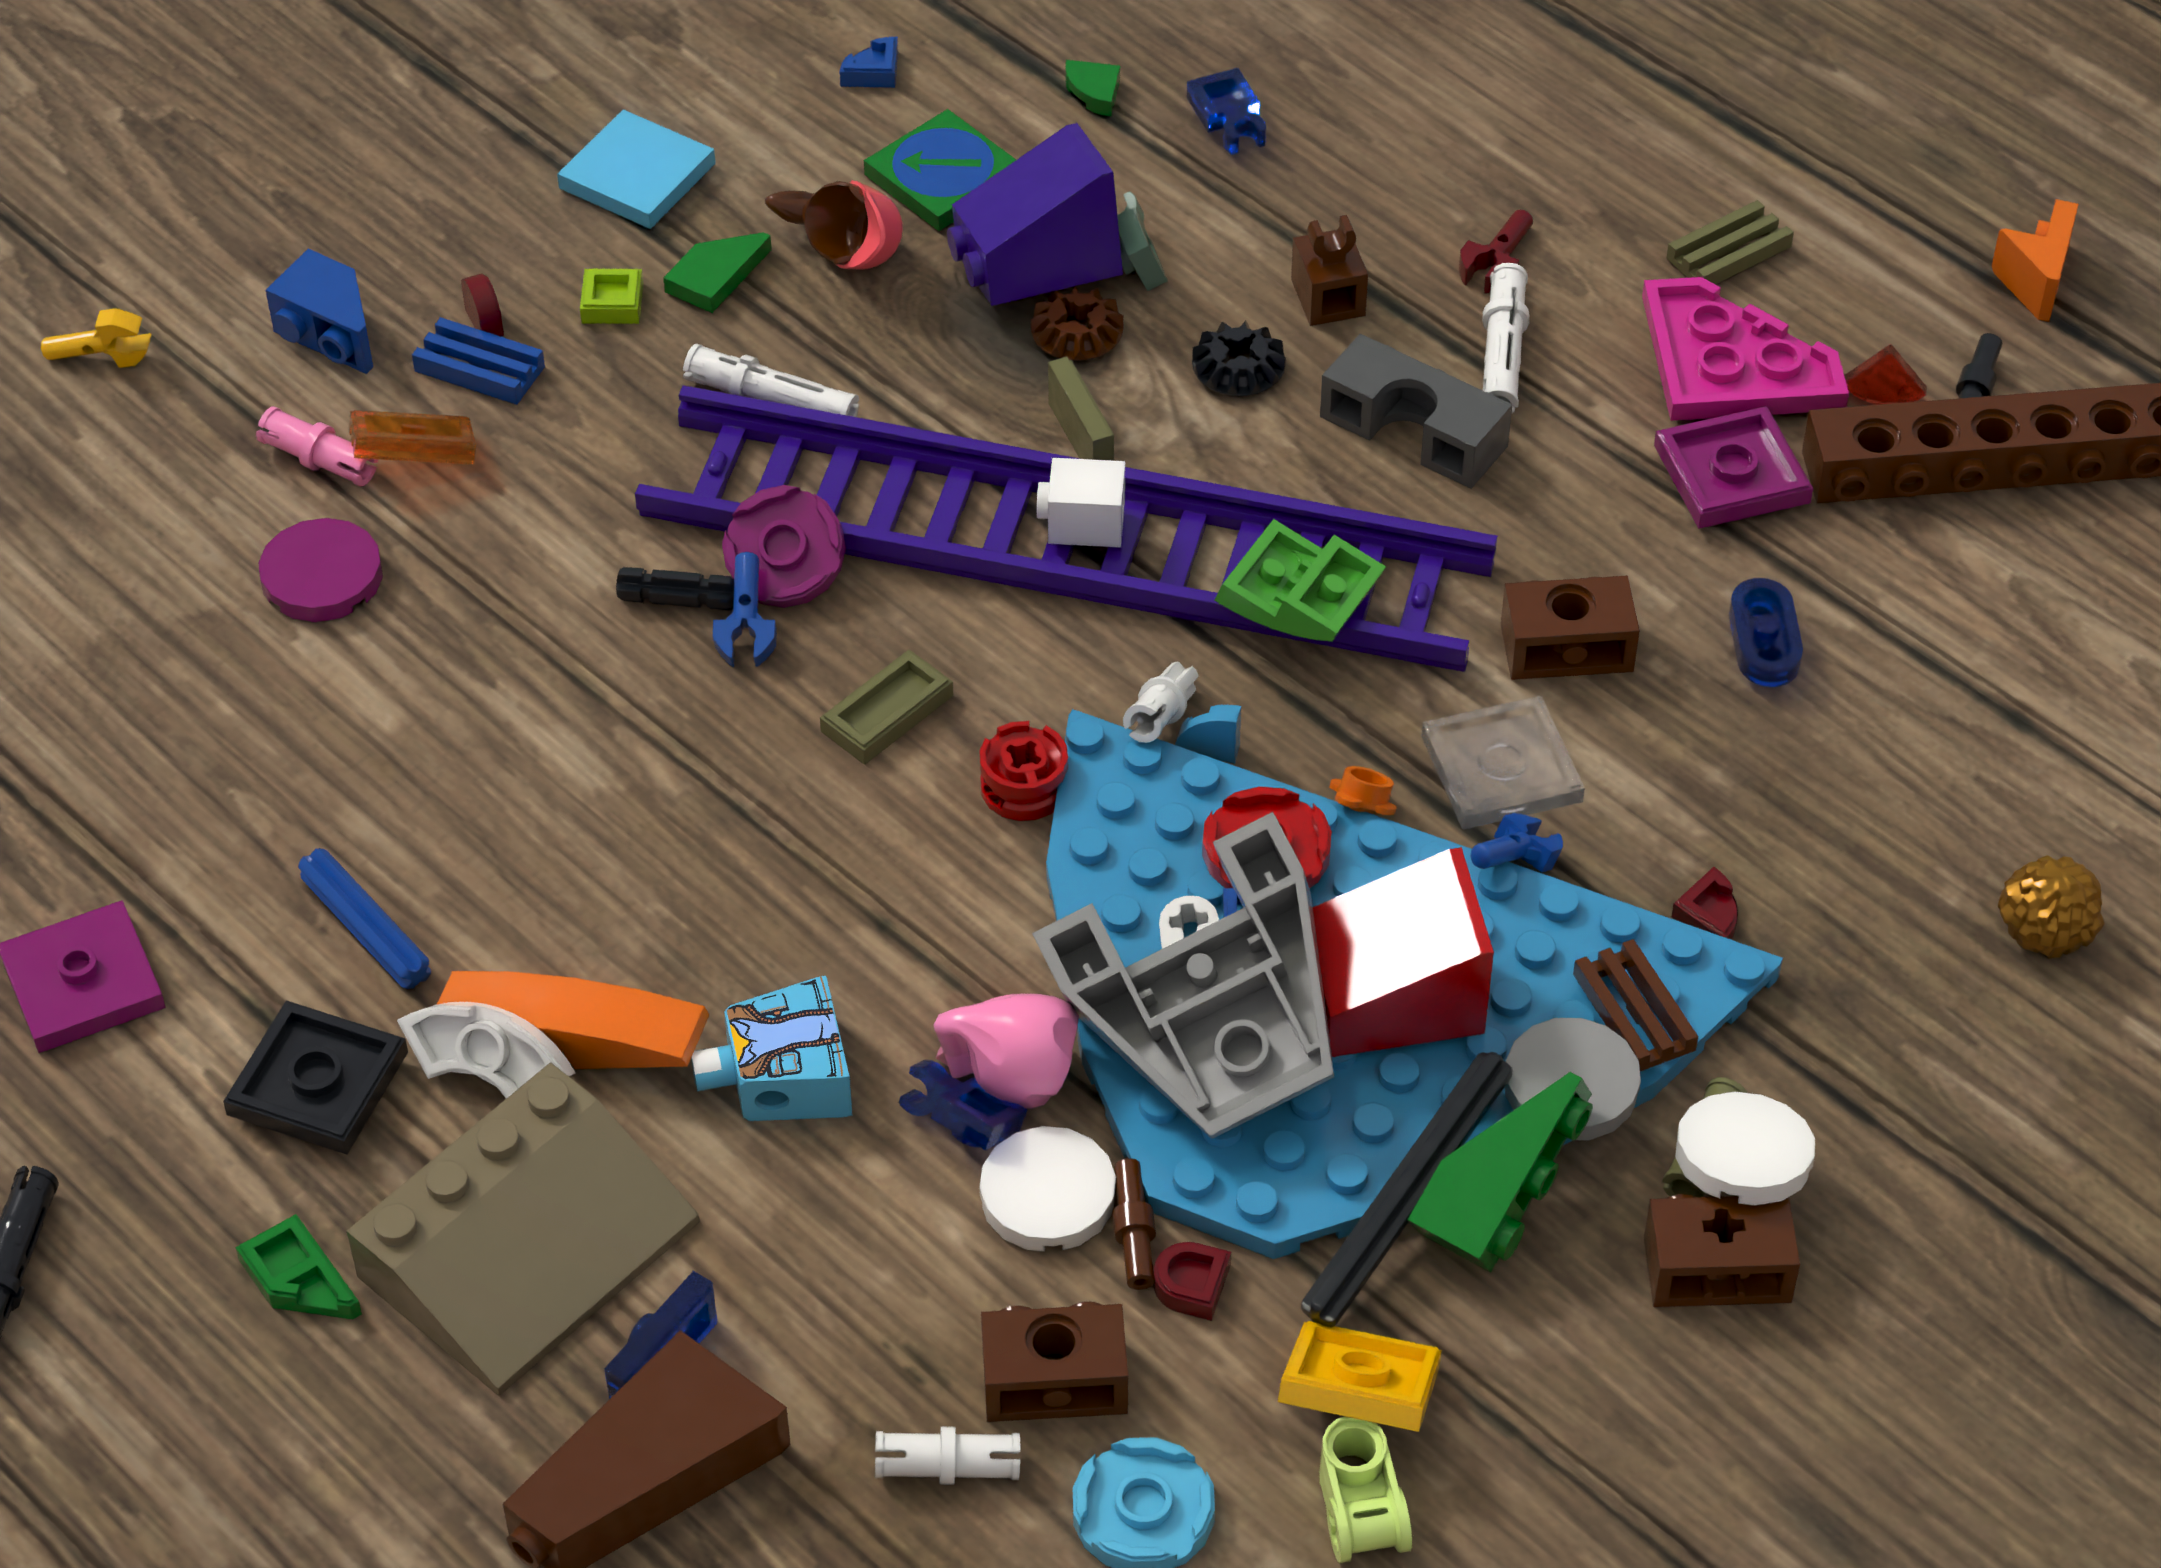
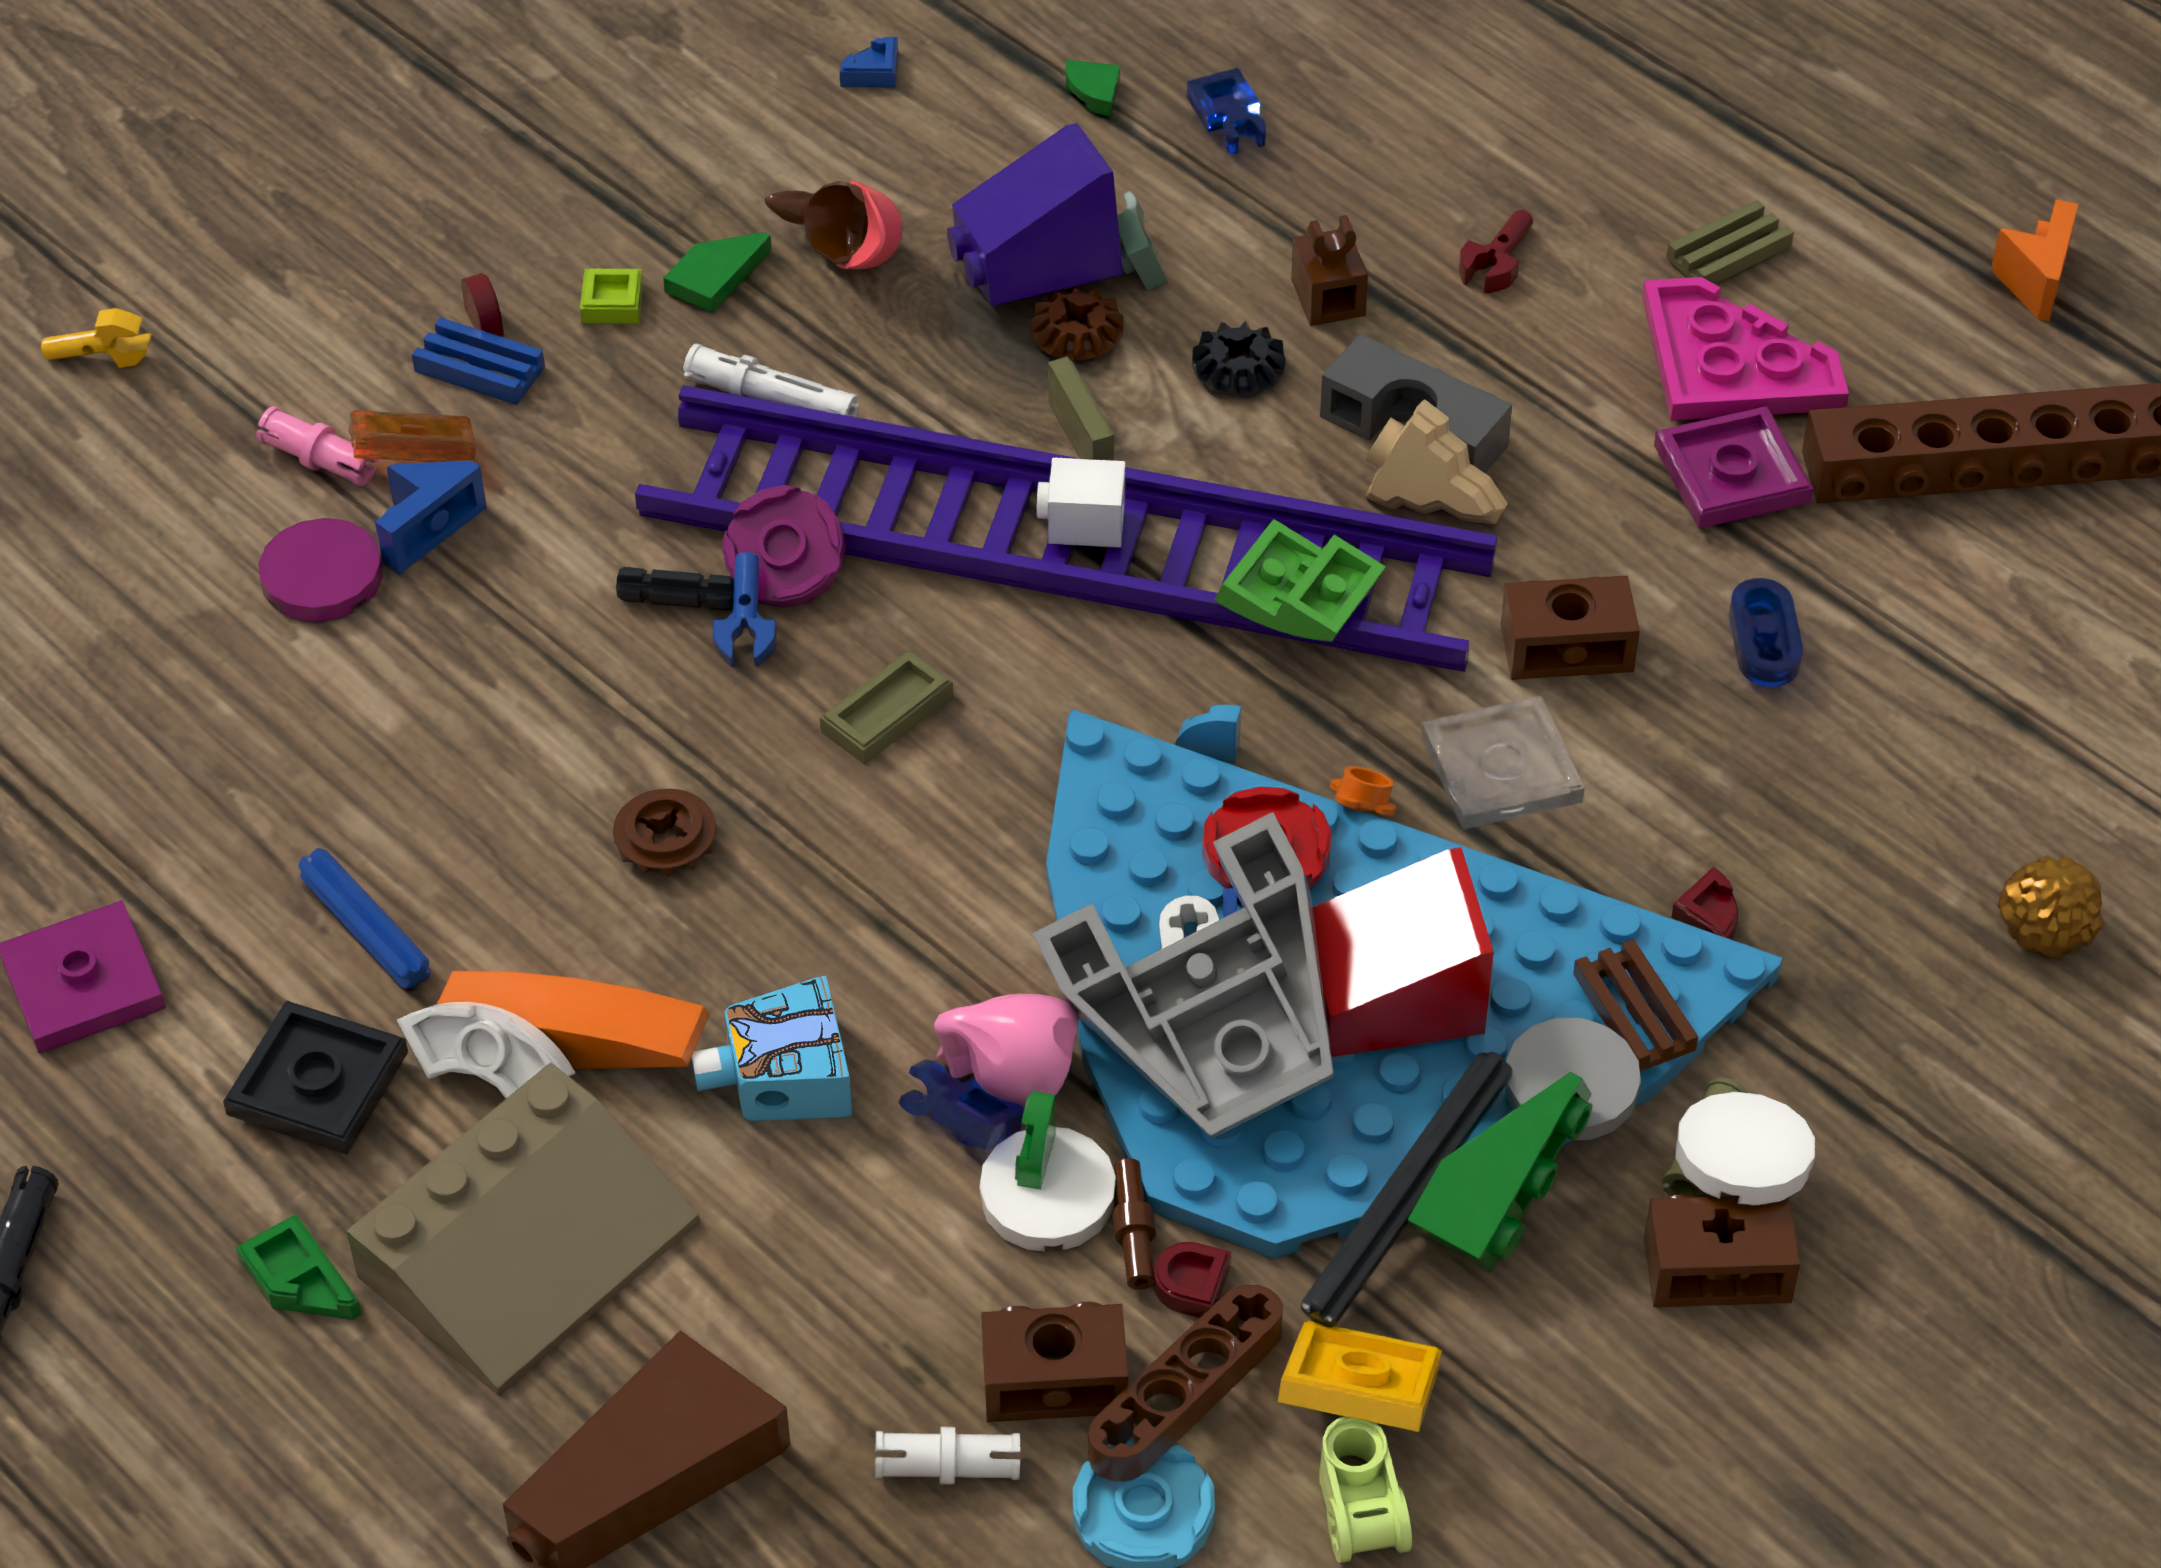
(321, 309): blue slope -> none
(428, 507): none -> blue slope
(636, 169): medium azure tile -> none
(655, 813): none -> reddish brown gear
(687, 1309): clear blue plate -> none
(936, 166): tile -> none
(1022, 770): red wheel -> none
(1038, 1141): none -> green tile
(1161, 702): white axle -> none
(1195, 1386): none -> reddish brown beam
(1430, 470): none -> tan rock
(1505, 322): white pin -> none
(1517, 840): blue bar -> none
(1885, 379): clear red tile -> none
(1978, 377): black bar -> none

